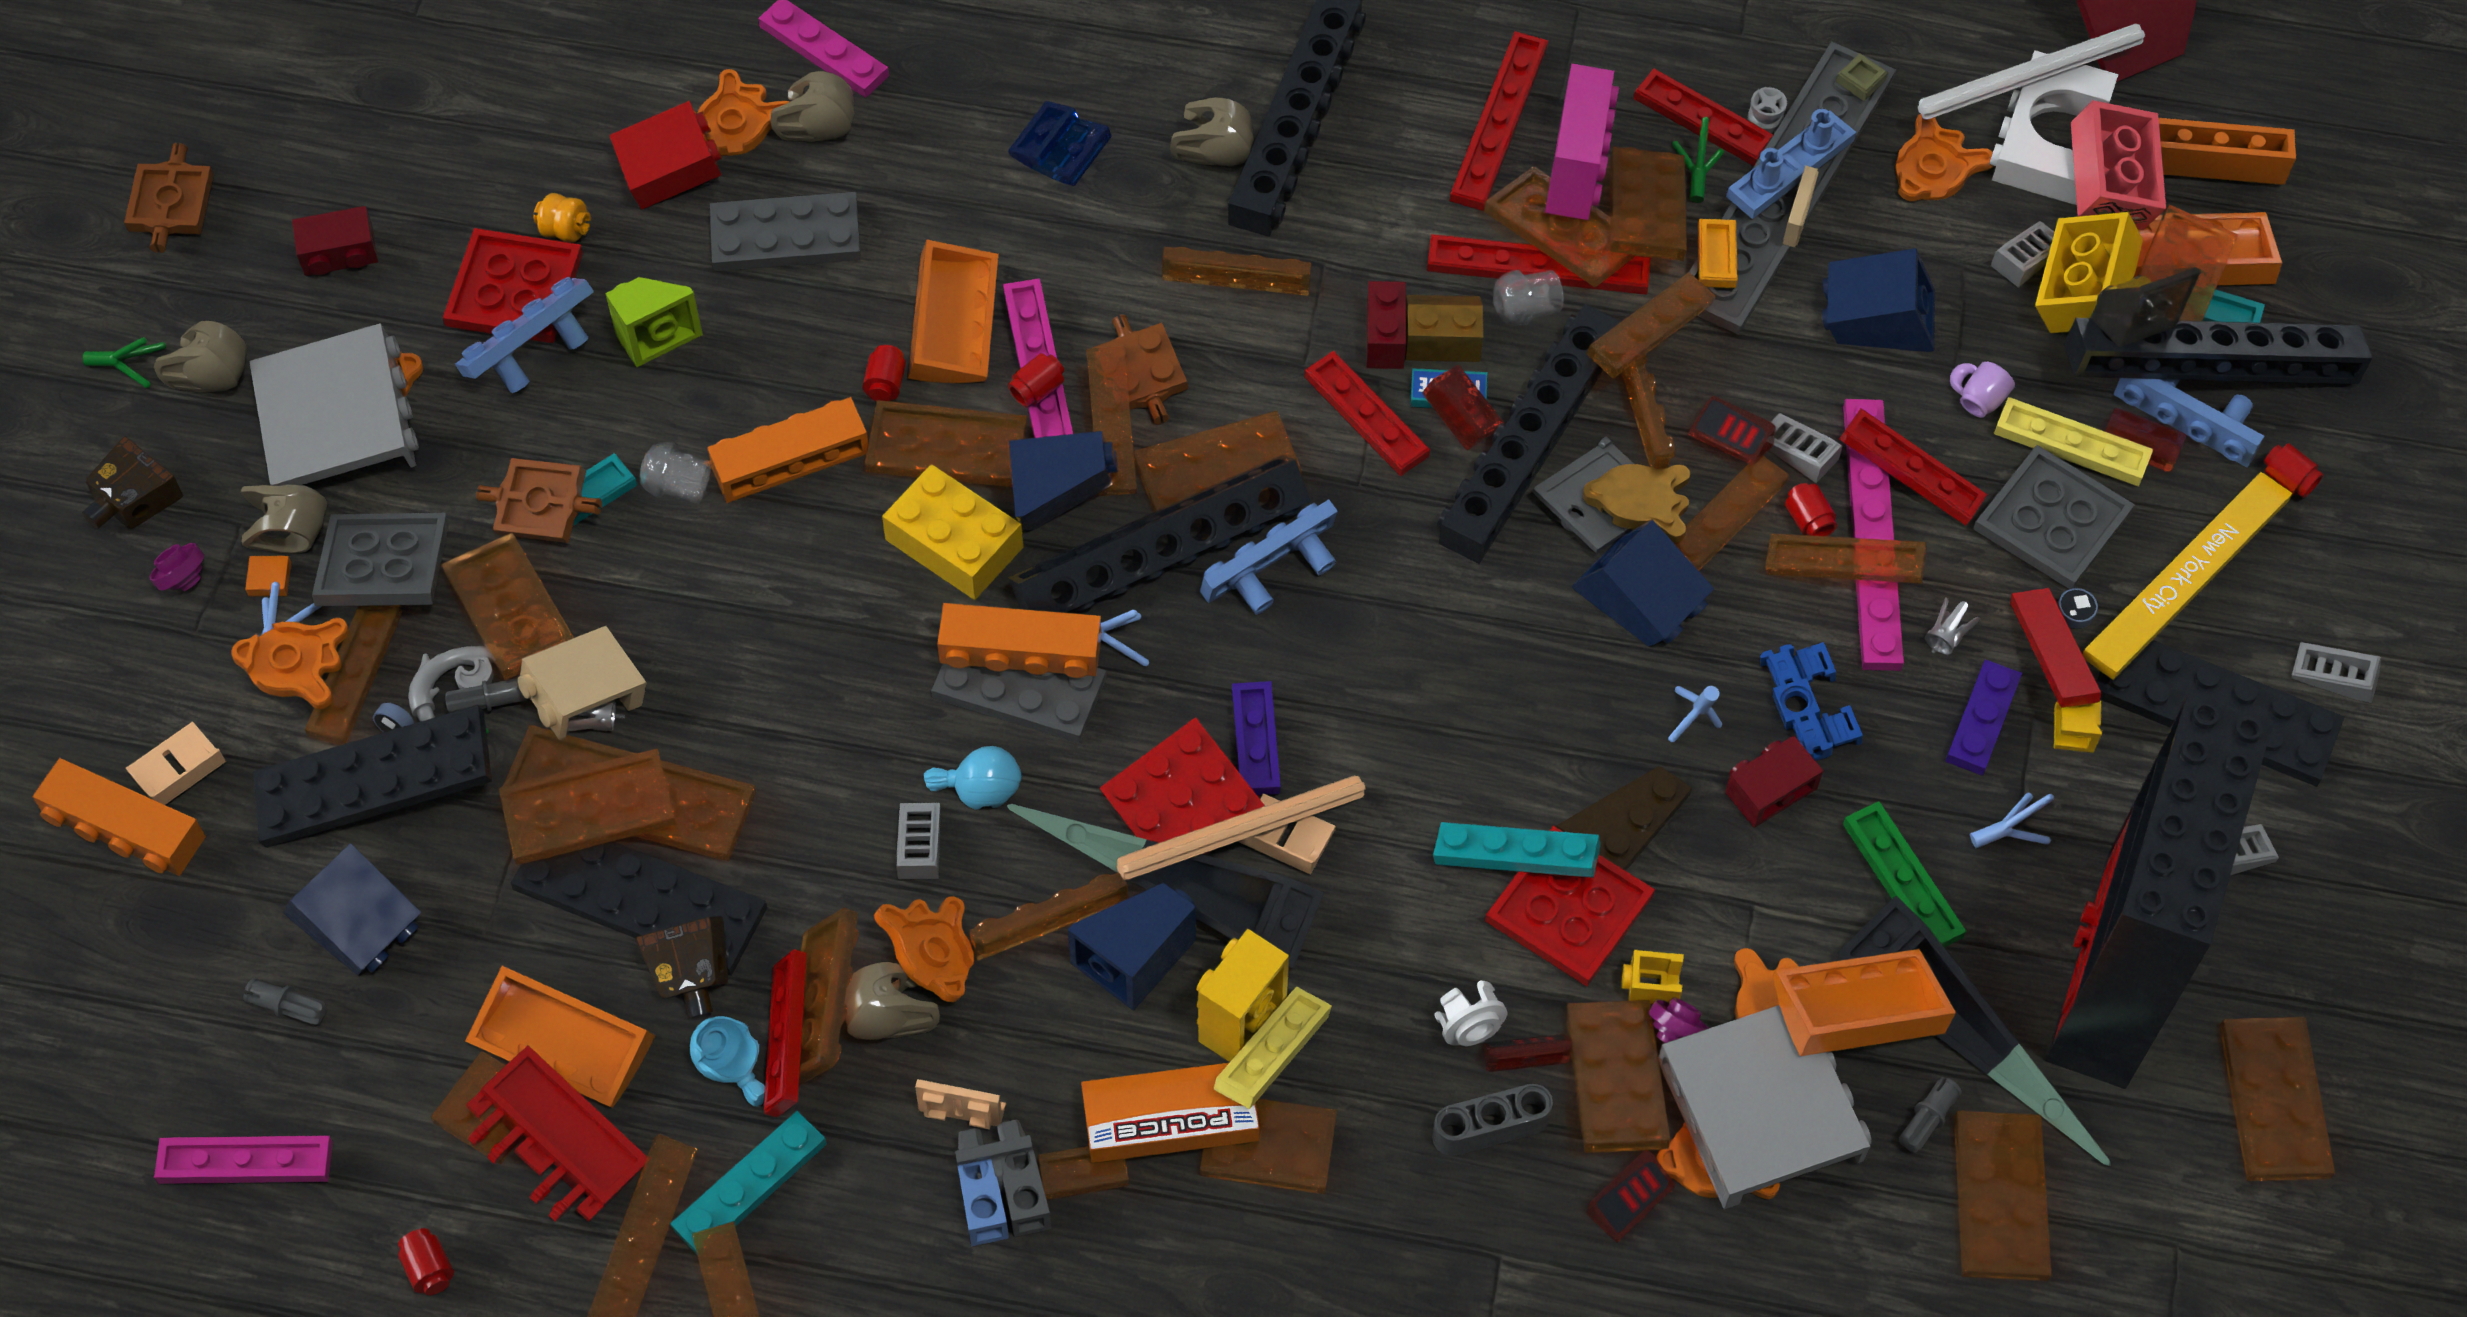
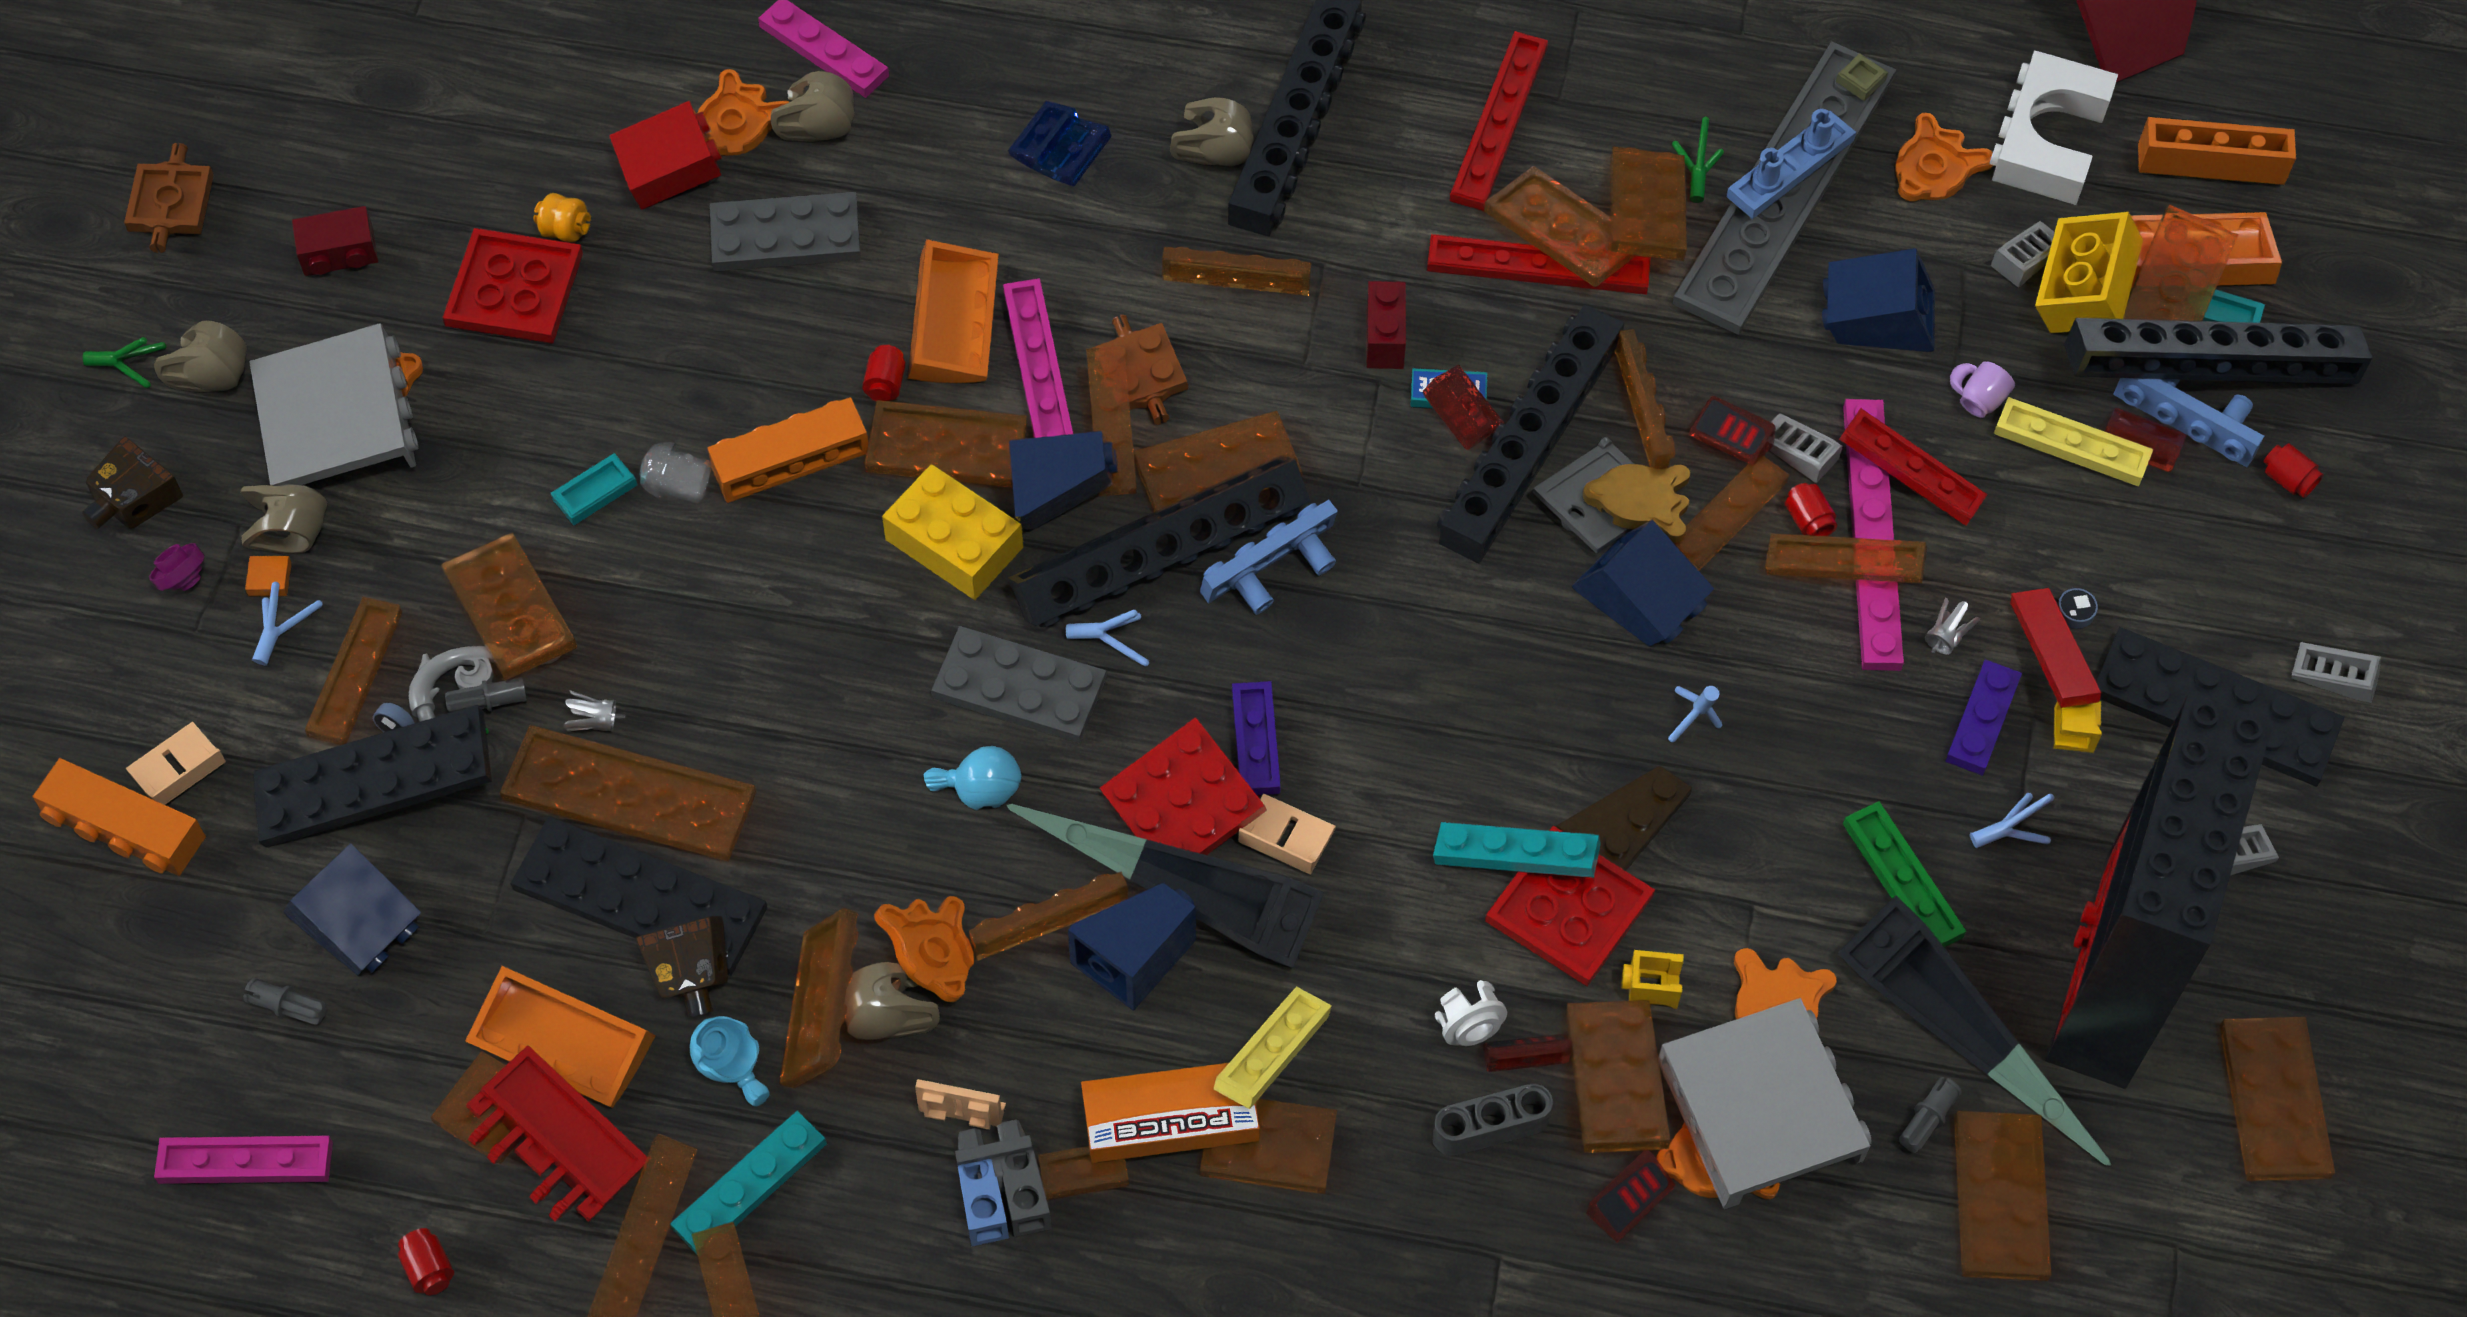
(293, 659): orange tile -> none
(380, 559): dark grey plate -> none
(510, 335): medium blue plate -> none
(539, 500): dark orange plate -> none
(579, 678): tan panel -> none
(586, 806): clear orange plate -> none
(653, 317): lime slope -> none
(785, 1033): red tile -> none
(918, 866): light grey slope -> none
(1019, 640): orange brick -> none
(1036, 380): red brick -> none
(1240, 827): light nougat axle -> none
(1240, 993): yellow brick -> none
(1367, 413): red tile -> none
(1444, 328): pearl gold slope -> none
(1527, 296): clear piece -> none
(1582, 142): dark pink brick -> none
(1650, 325): clear orange plate -> none
(1676, 1019): magenta plate -> none
(1689, 107): red tile -> none
(1717, 253): light orange tile -> none
(1767, 108): light grey wheel -> none
(1773, 780): dark red brick -> none
(1800, 206): tan tile -> none
(1807, 725): blue piece -> none
(1862, 1002): orange slope -> none
(2030, 71): white axle -> none
(2054, 517): dark grey plate -> none
(2118, 162): coral brick -> none
(2144, 304): clear smoke slope -> none
(2186, 576): yellow tile -> none

